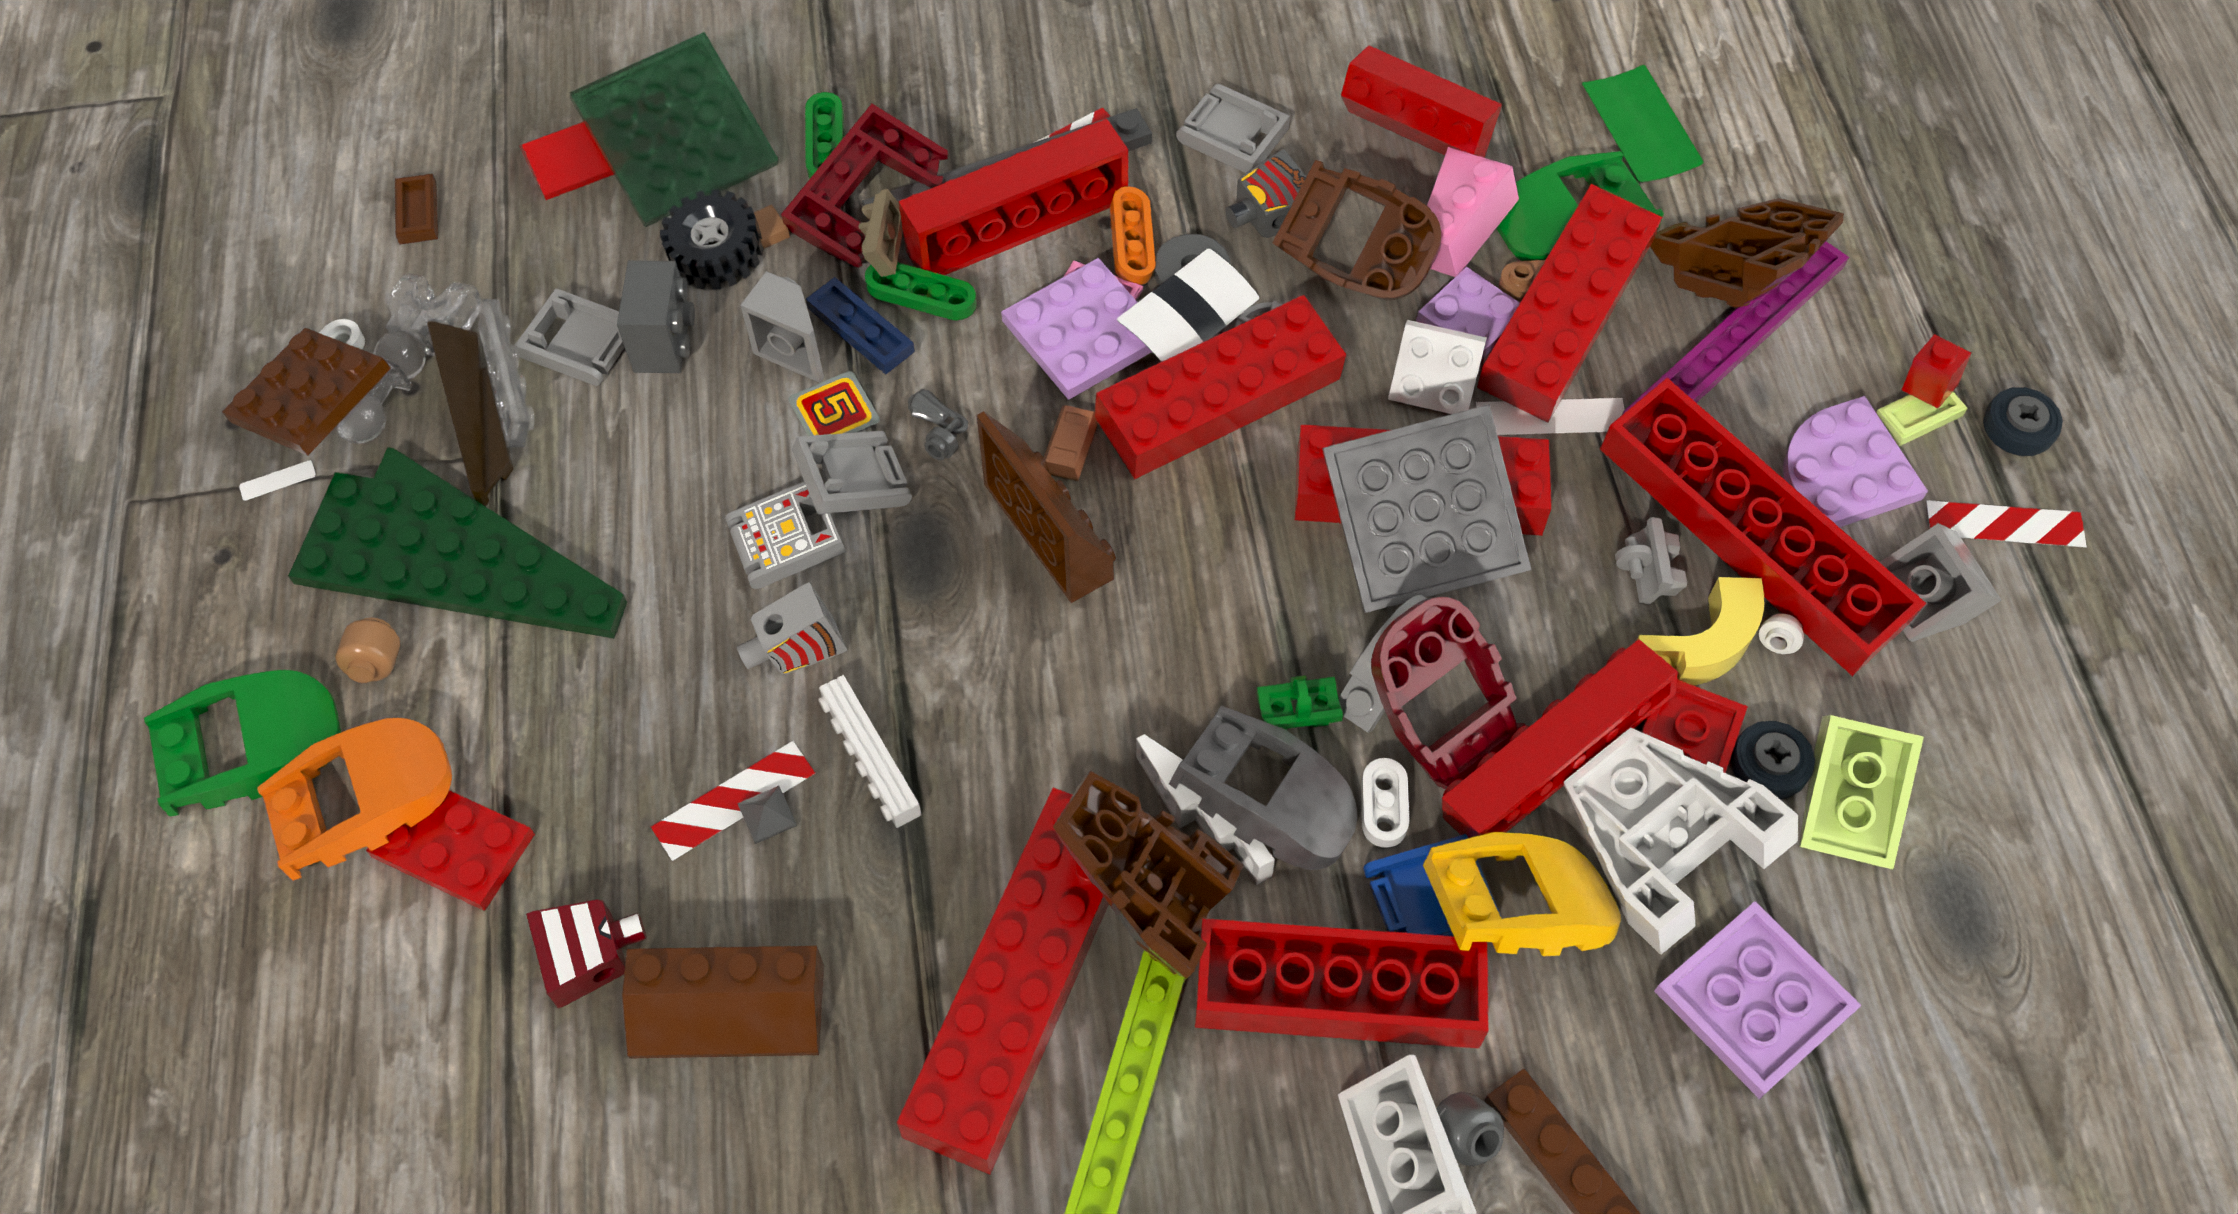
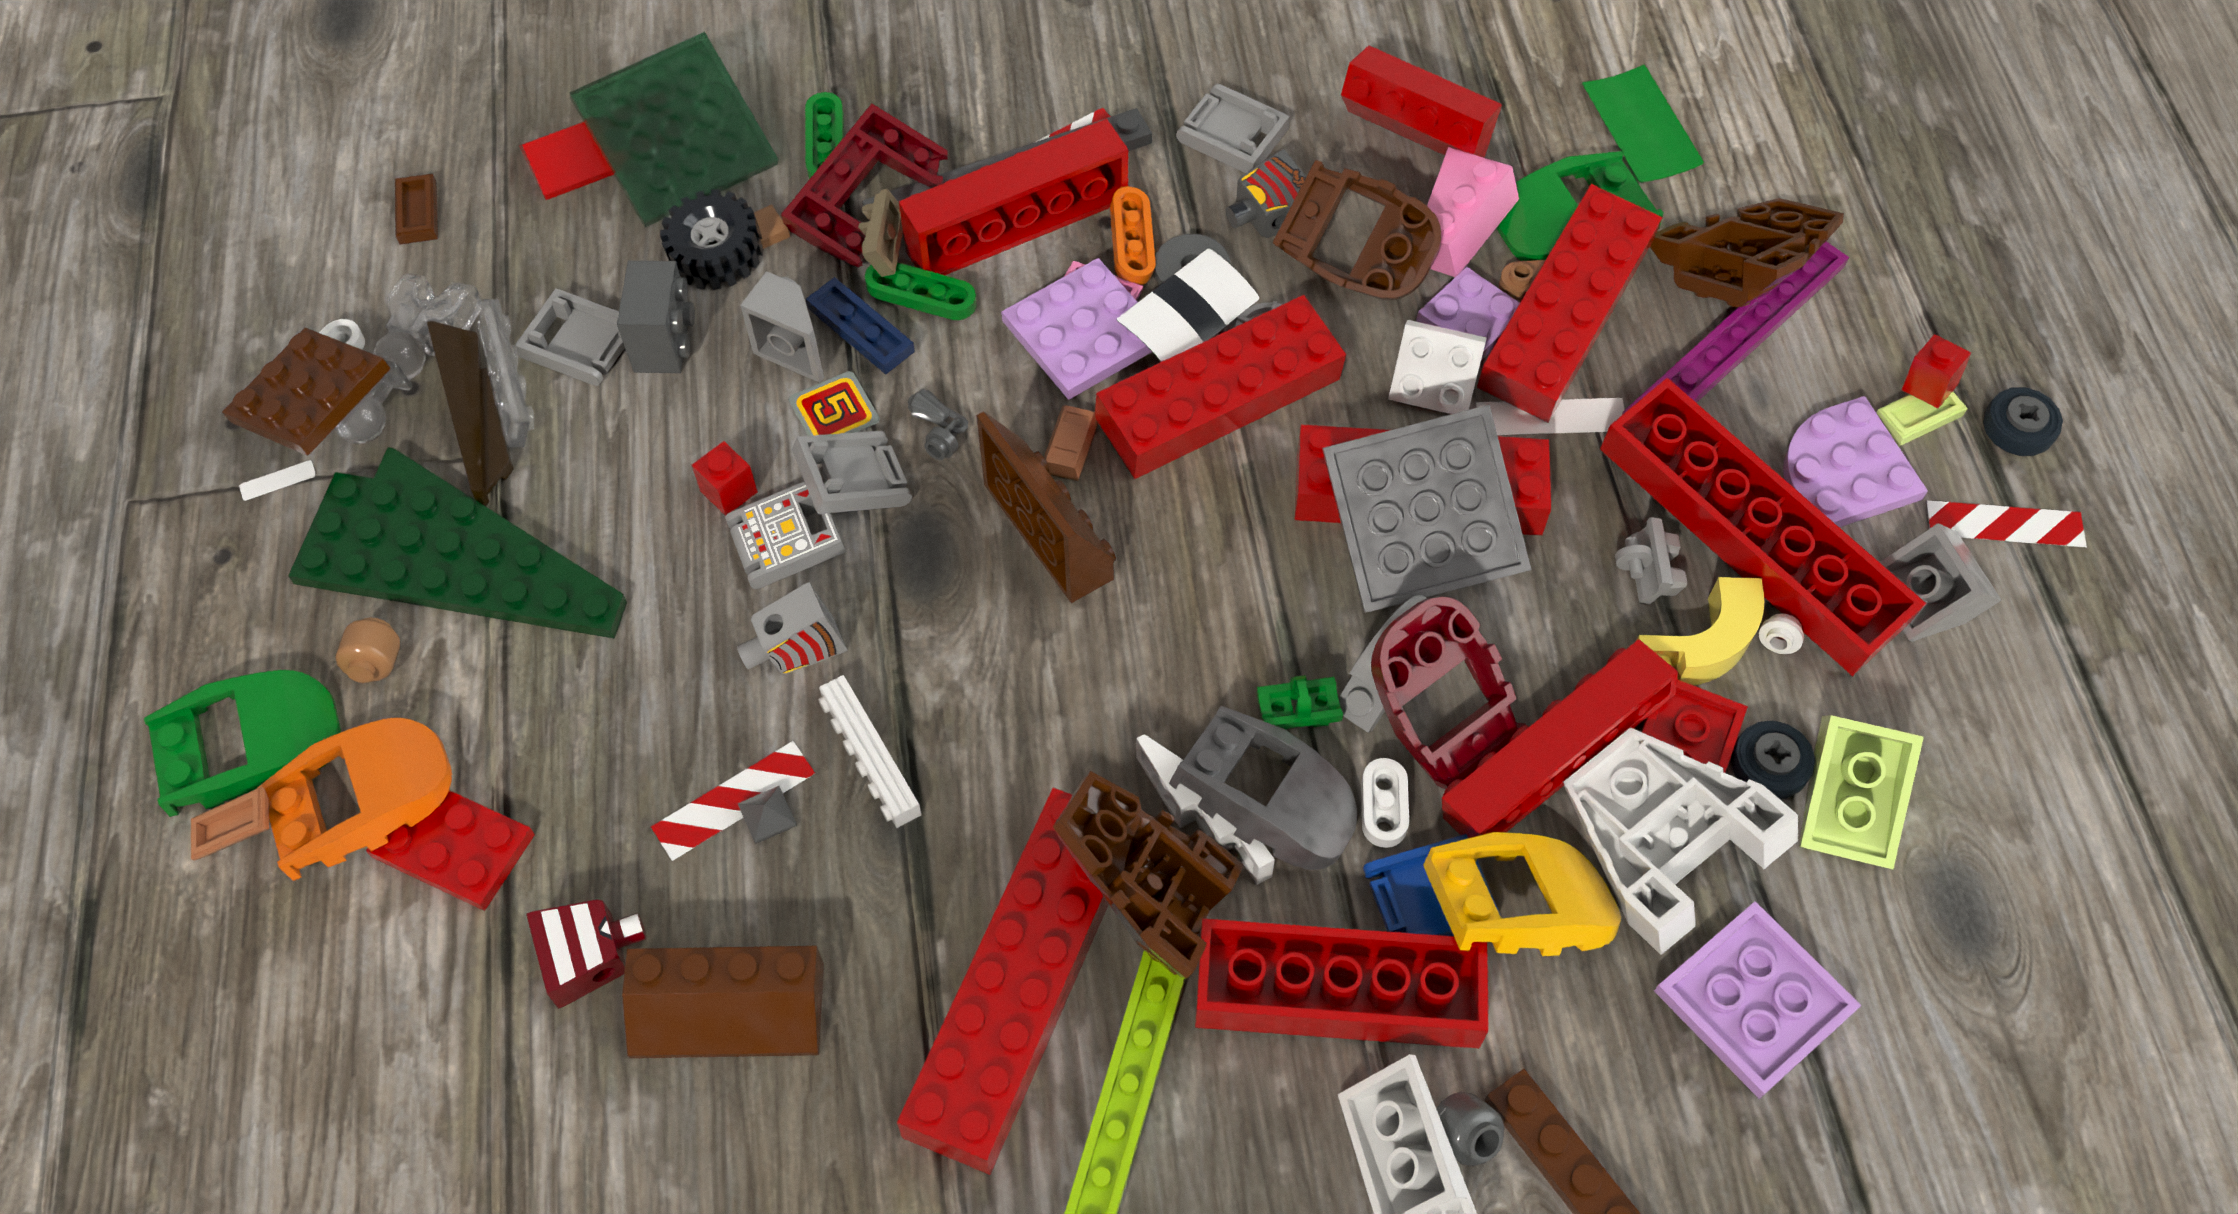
(229, 823): none -> nougat tile
(724, 478): none -> red brick

